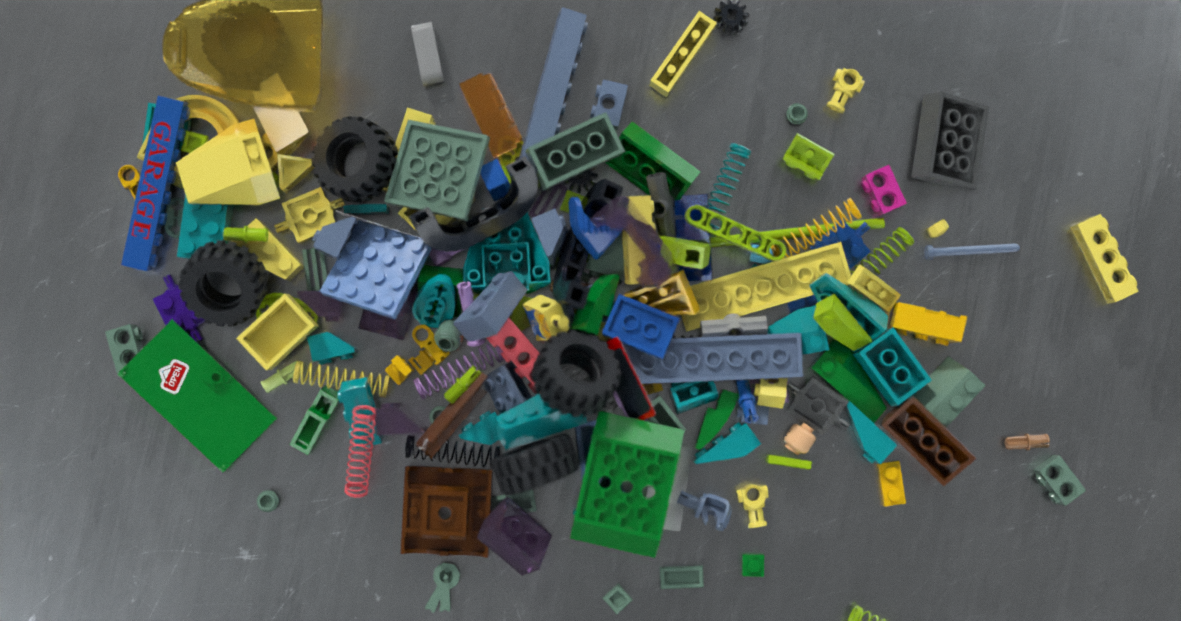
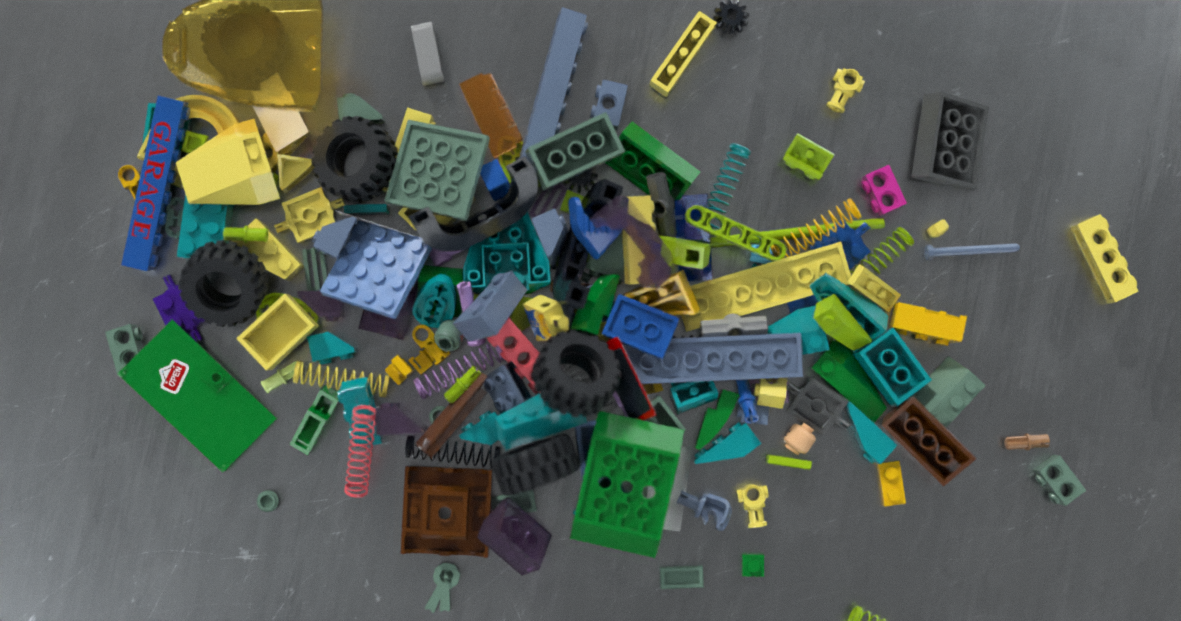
(355, 106): none -> sand green slope
(617, 598): sand green tile -> none
(797, 113): sand green plate -> none

